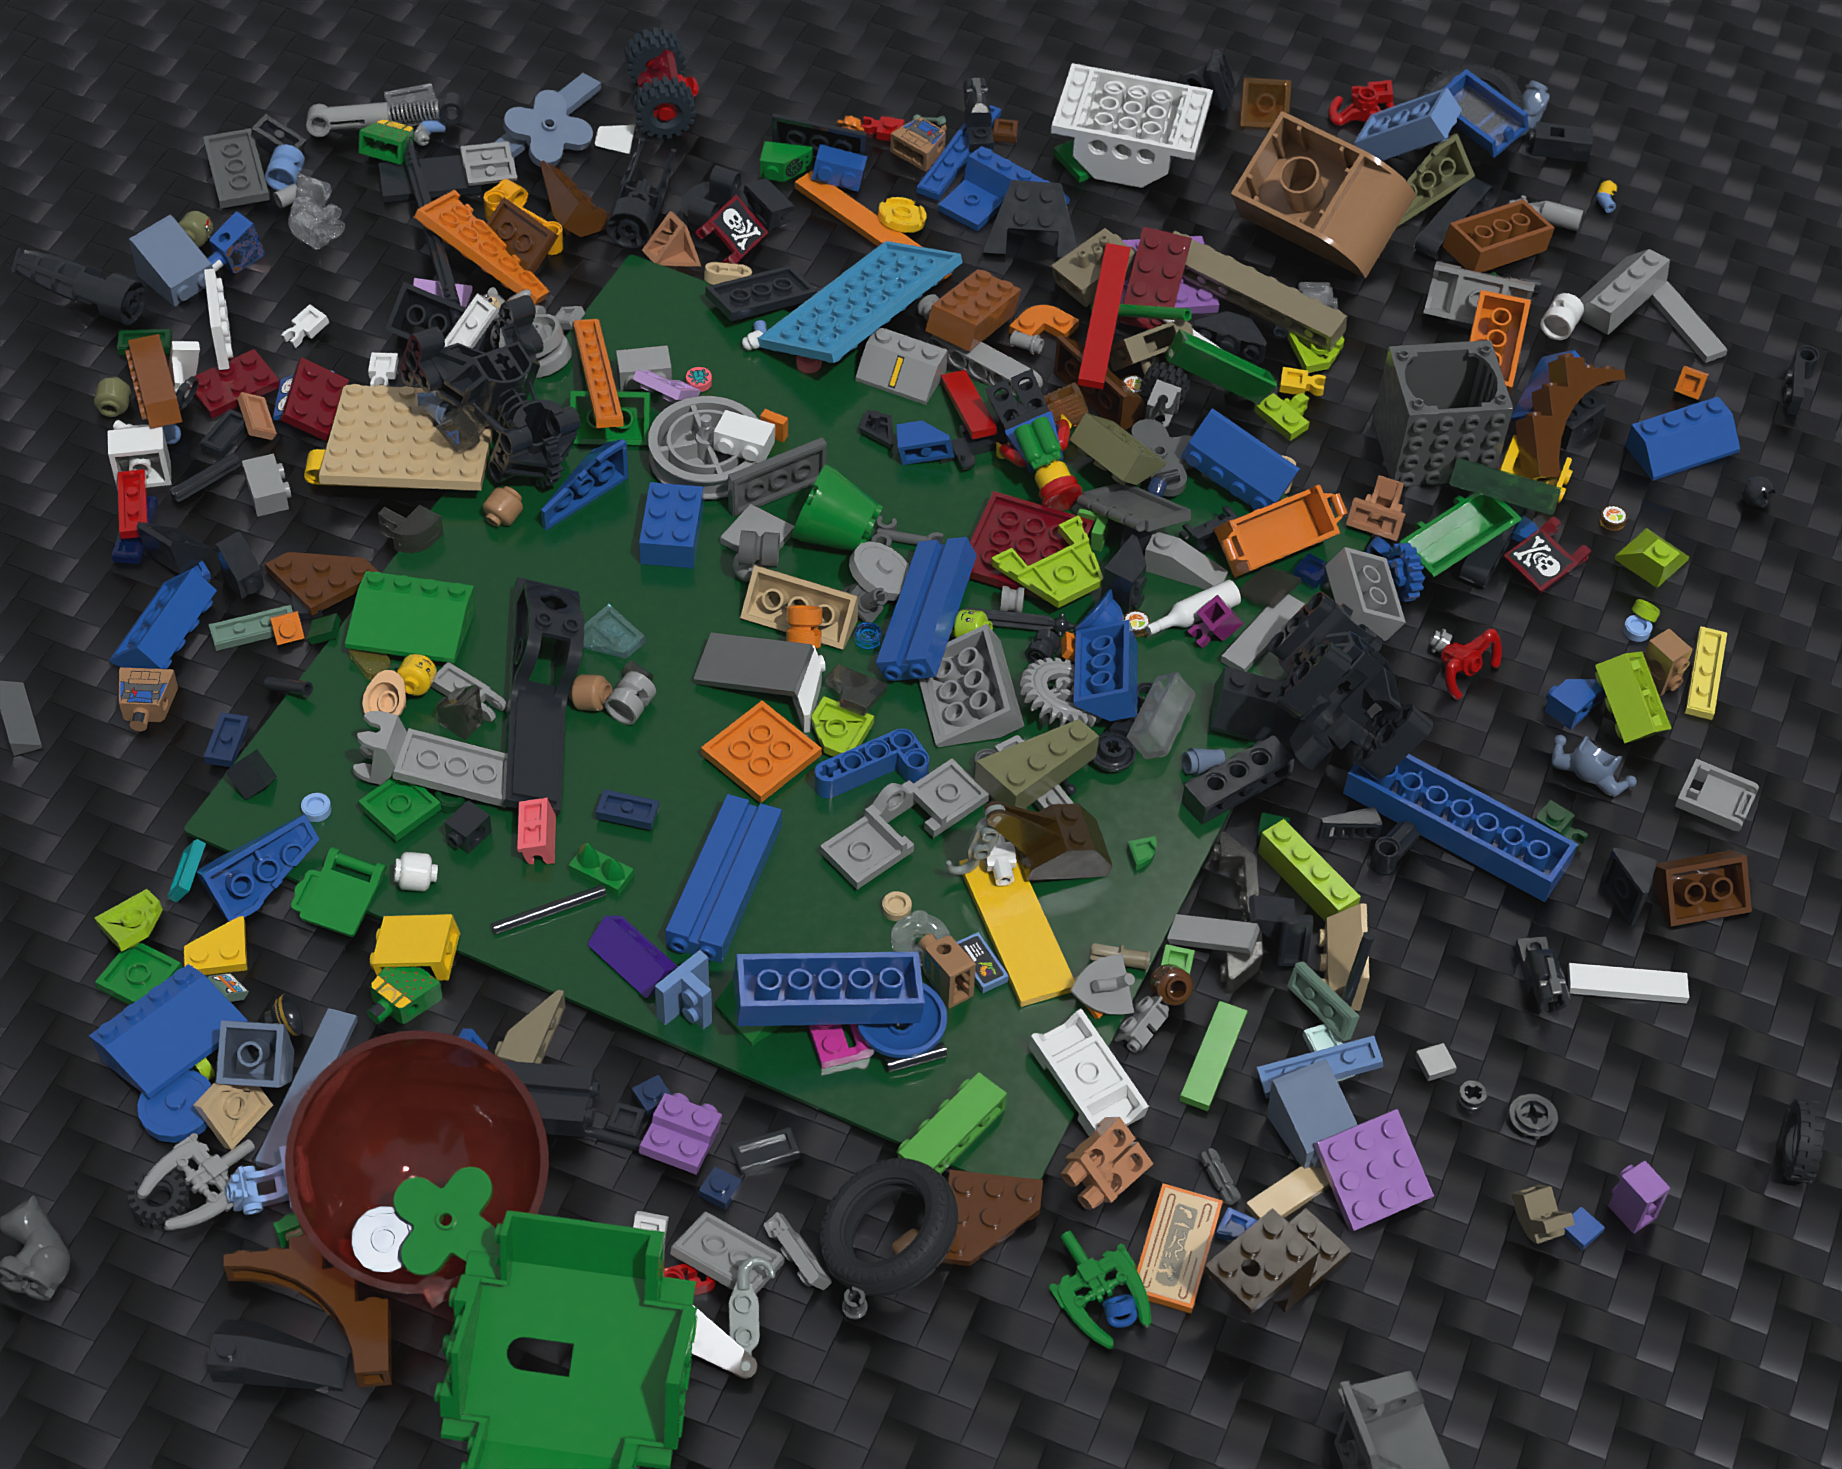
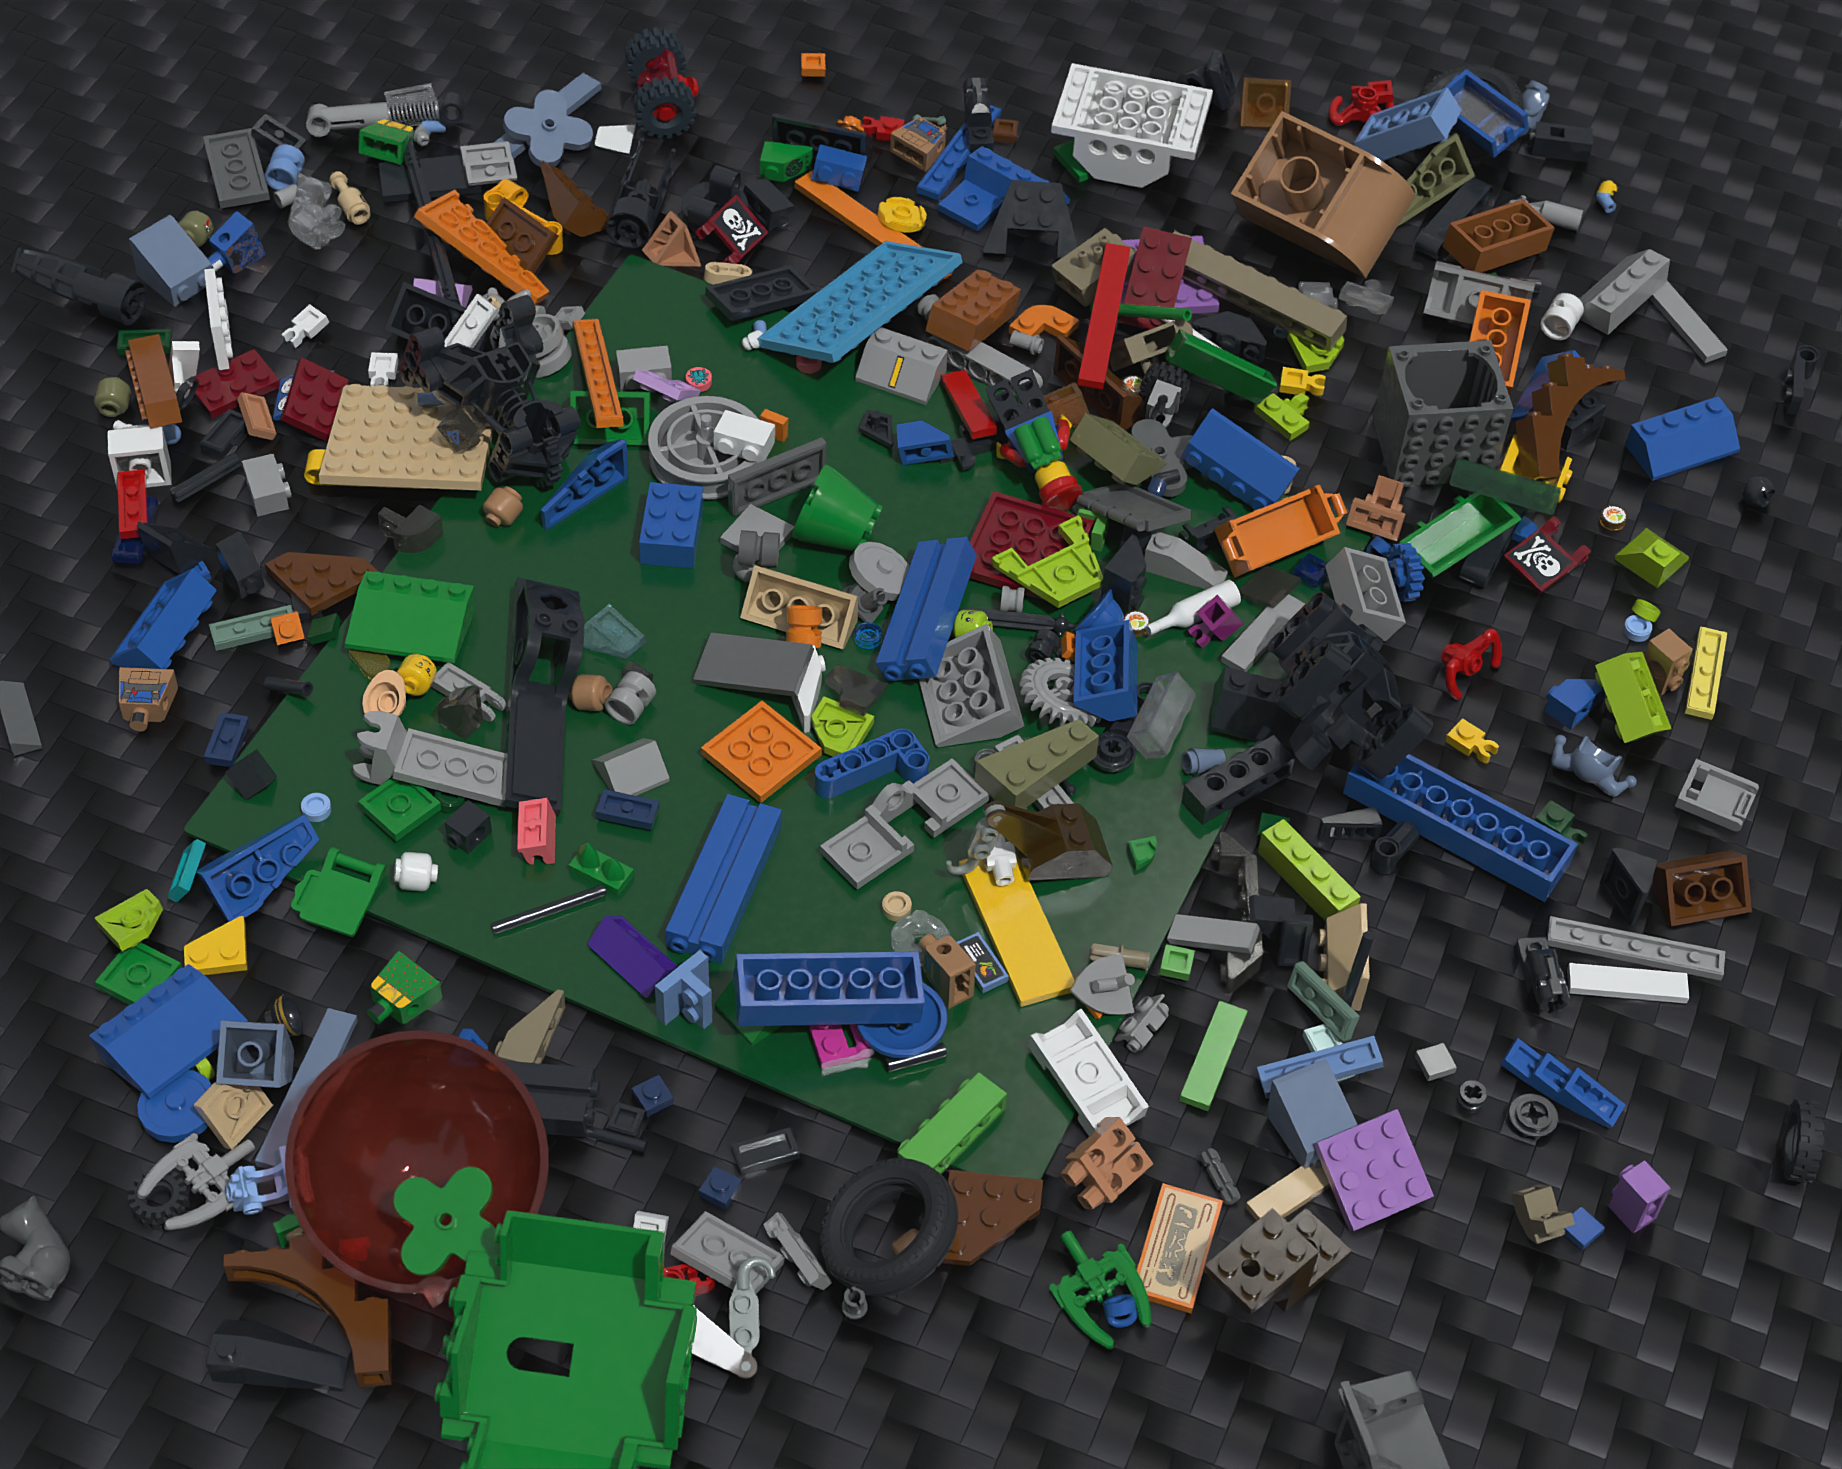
(229, 986): tile -> none
(350, 199): none -> tan piece
(379, 1239): tile -> none
(416, 942): yellow panel -> none
(436, 408): sand blue cone -> none
(633, 767): none -> light grey slope
(681, 1132): medium lavender plate -> none
(813, 64): none -> orange plate
(888, 533): dark grey bar -> none
(1171, 984): reddish brown head -> none
(1233, 1225): blue tile -> none
(1367, 296): none -> clear plate
(1439, 640): light grey plate -> none
(1470, 738): none -> yellow plate
(1567, 1087): none -> blue slope
(1635, 948): none -> light grey tile
(1691, 382): orange tile -> none

